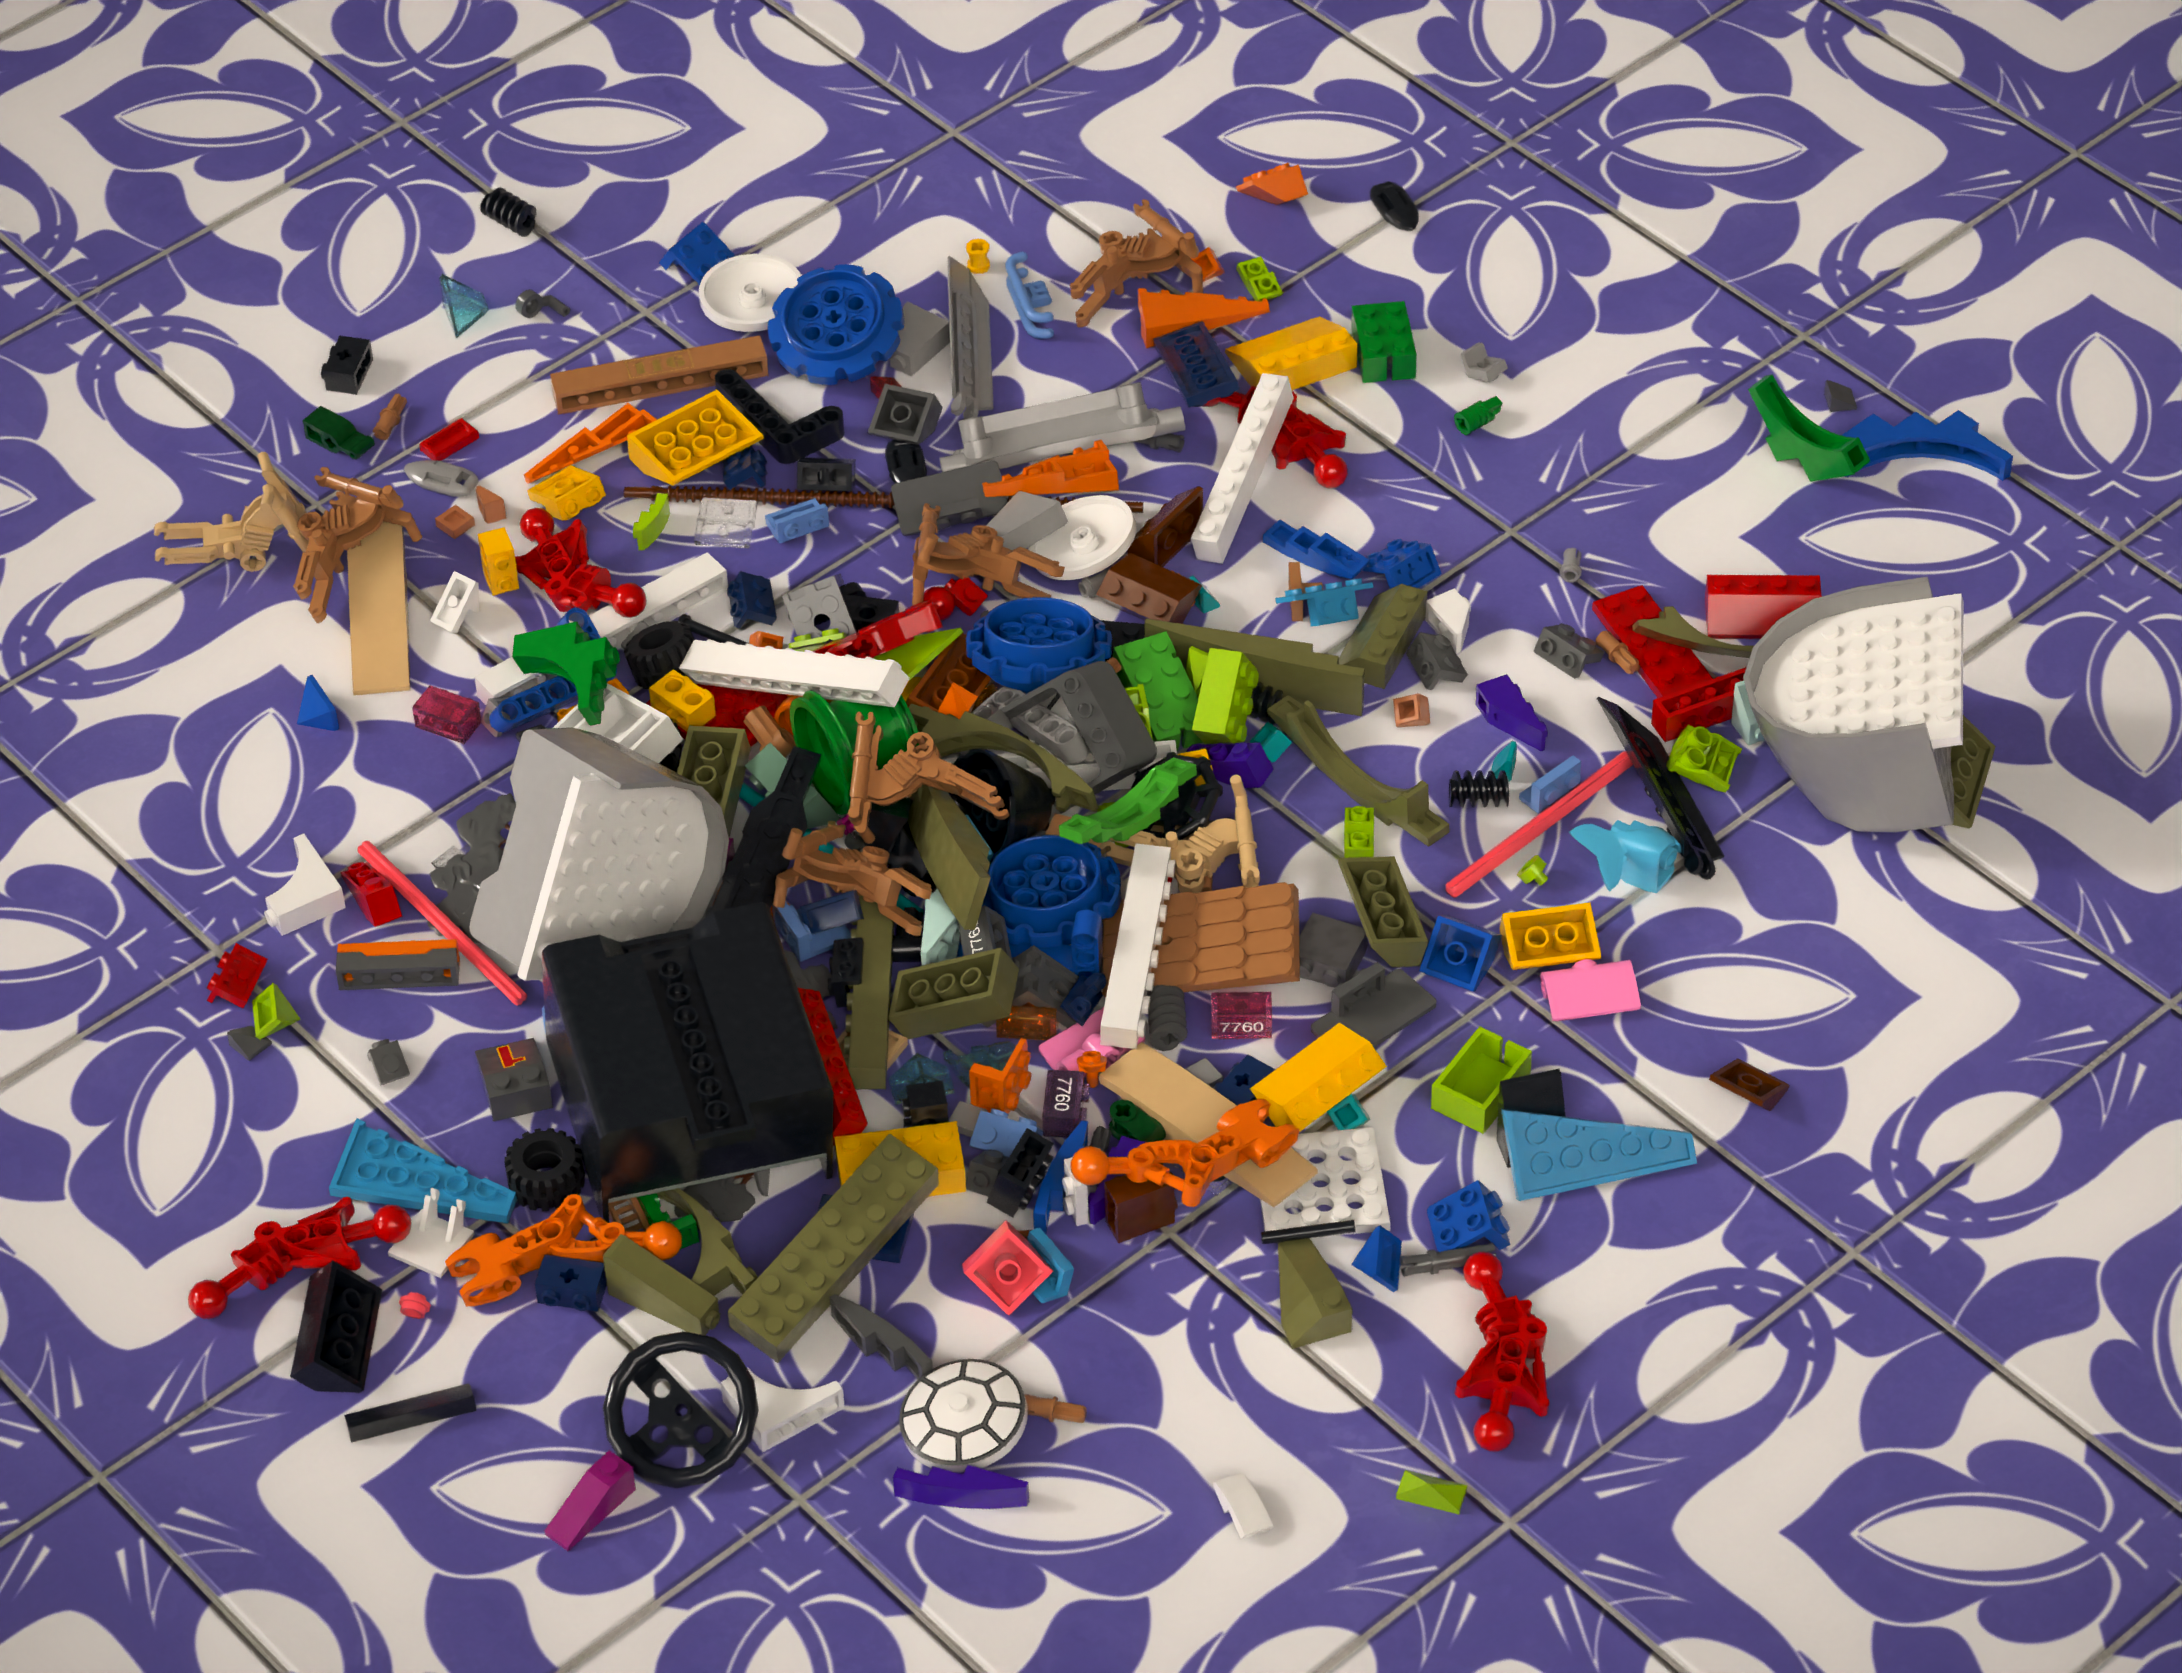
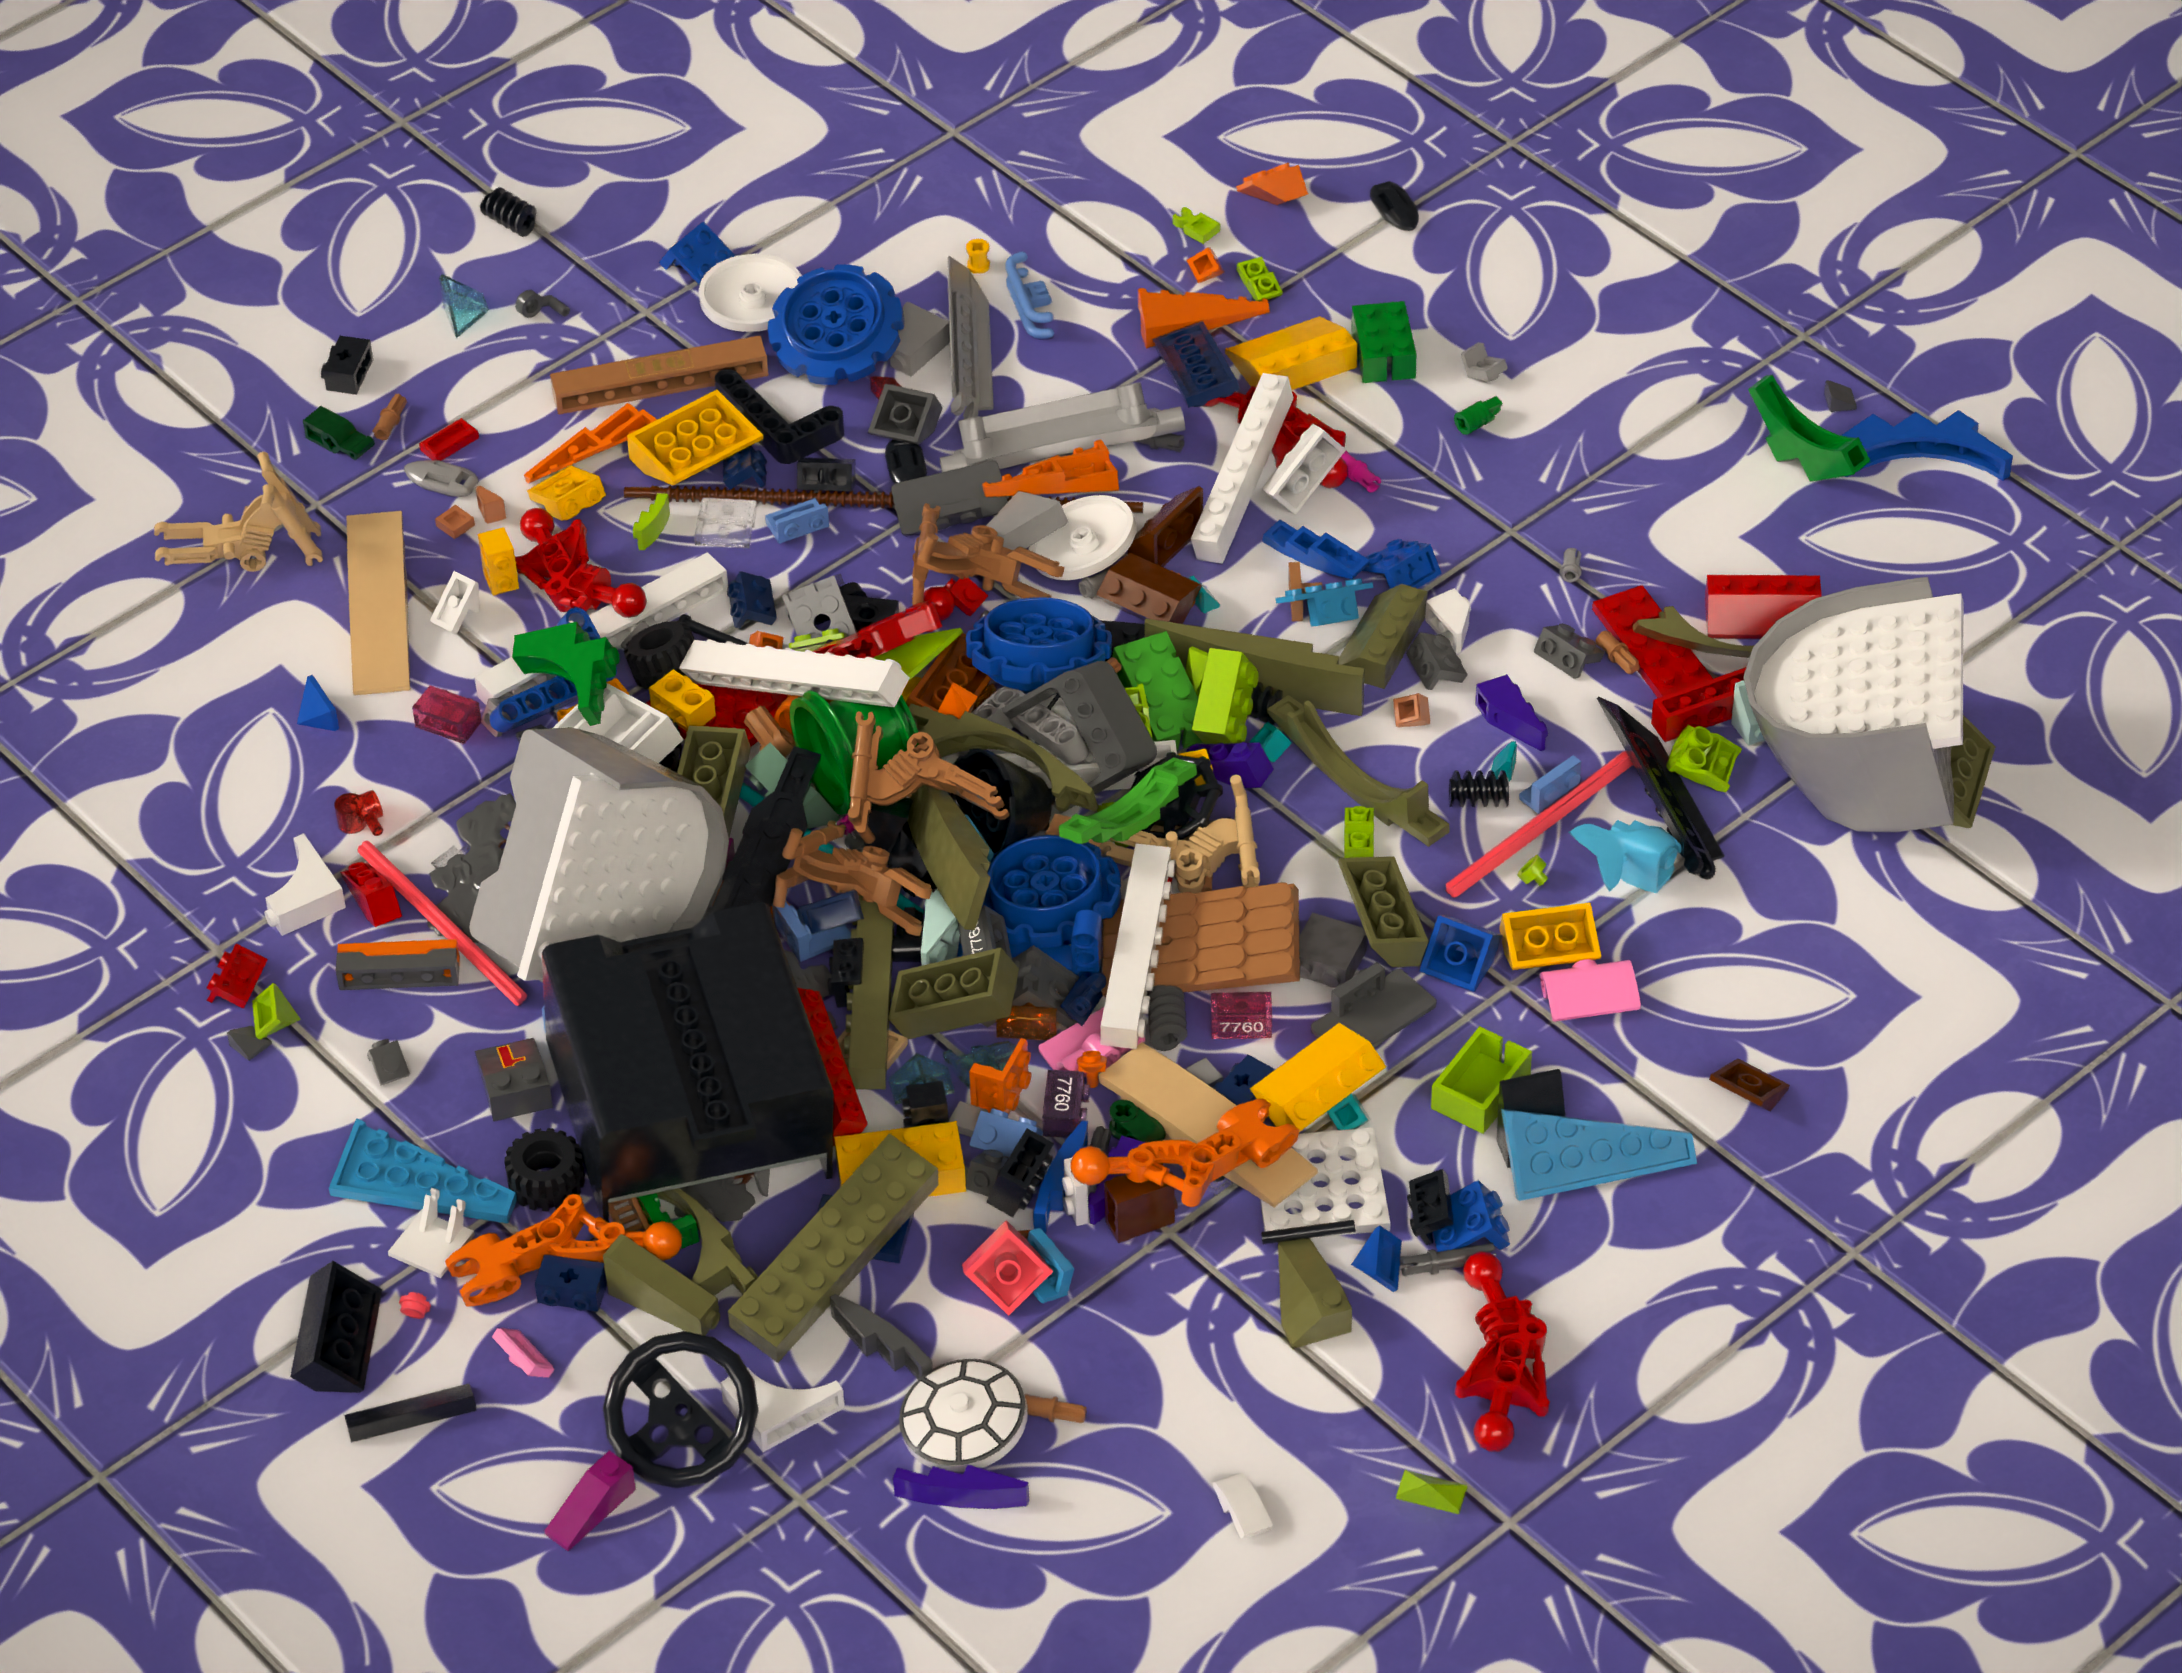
(303, 1245): red piece -> none
(343, 528): medium nougat piece -> none
(357, 810): none -> clear red piece
(523, 1352): none -> bright pink plate
(1135, 258): medium nougat piece -> none
(1197, 227): none -> lime plate
(1303, 468): none -> white slope
(1359, 473): none -> dark pink pin
(1430, 1204): none -> black bracket

